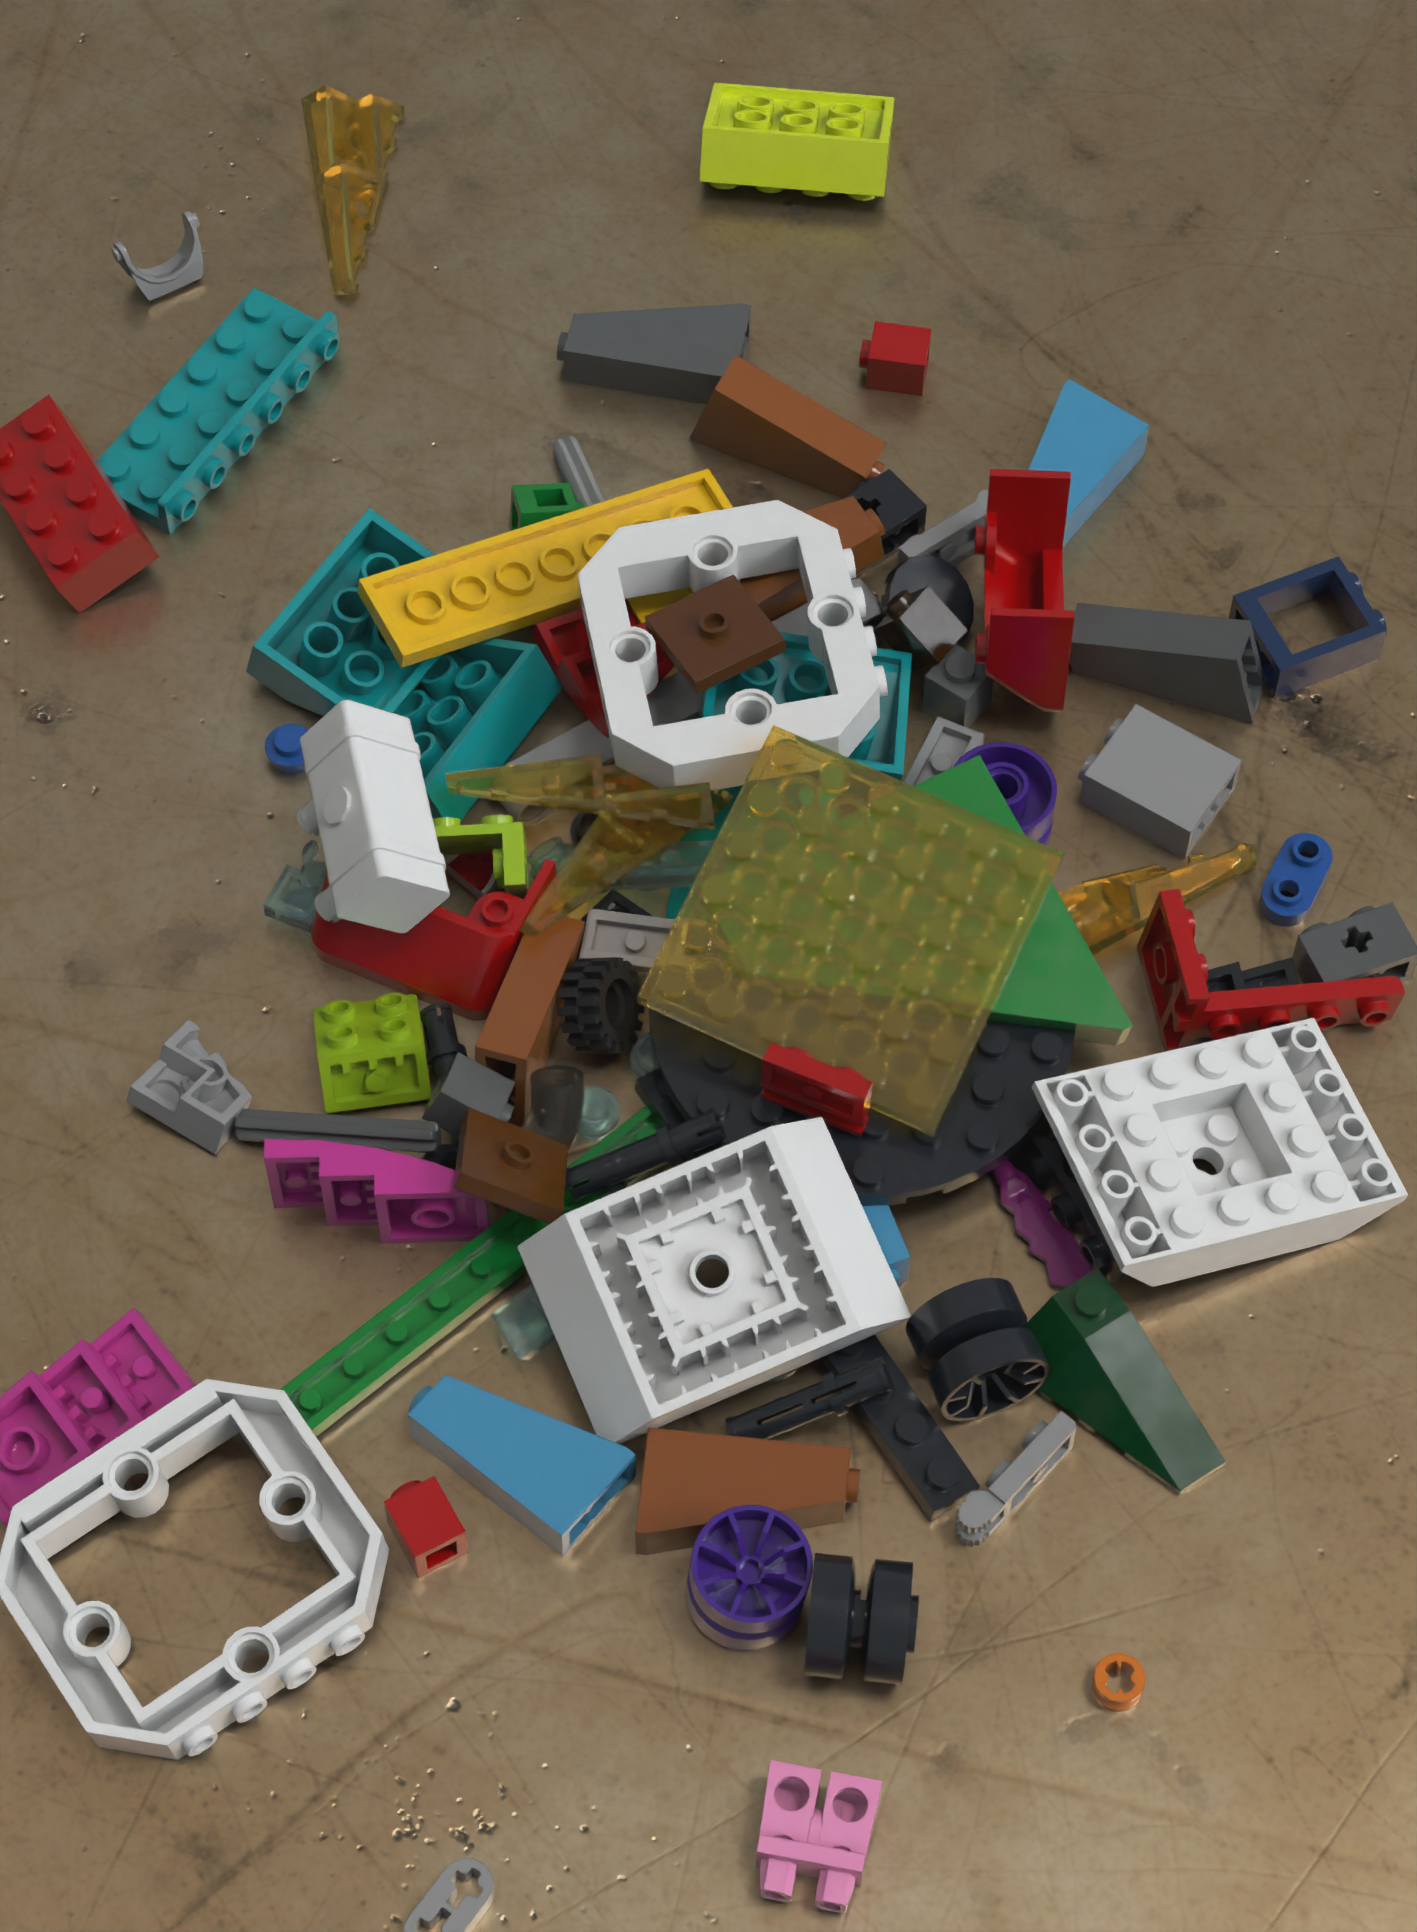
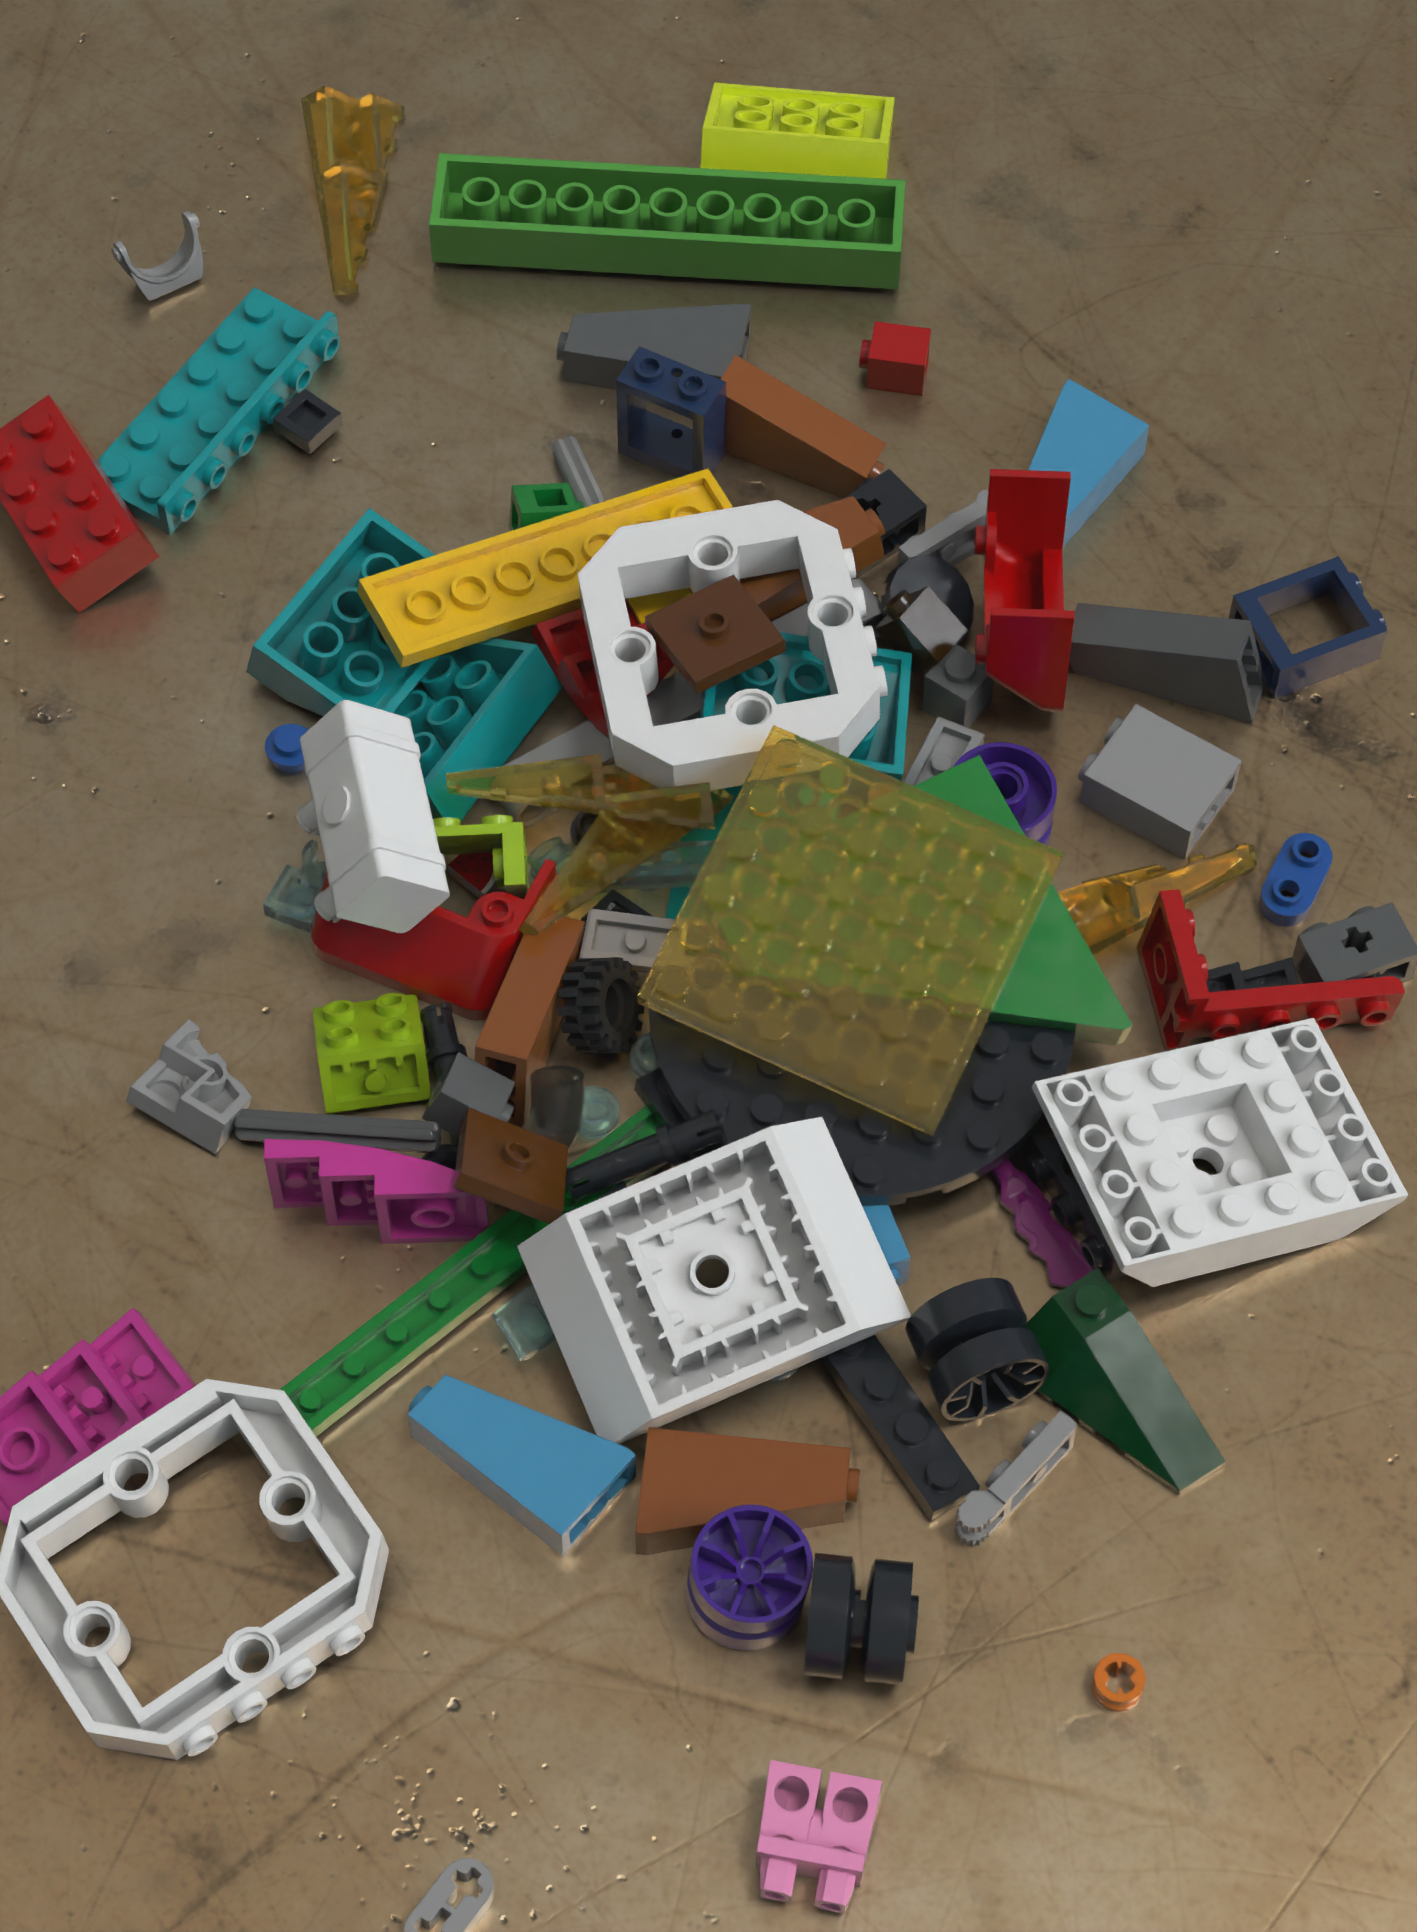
(307, 421): none -> black plate
(425, 1525): red brick -> none
(661, 441): none -> dark blue window
(667, 221): none -> bright green brick
(816, 1088): red plate -> none
(870, 1380): black pin -> none

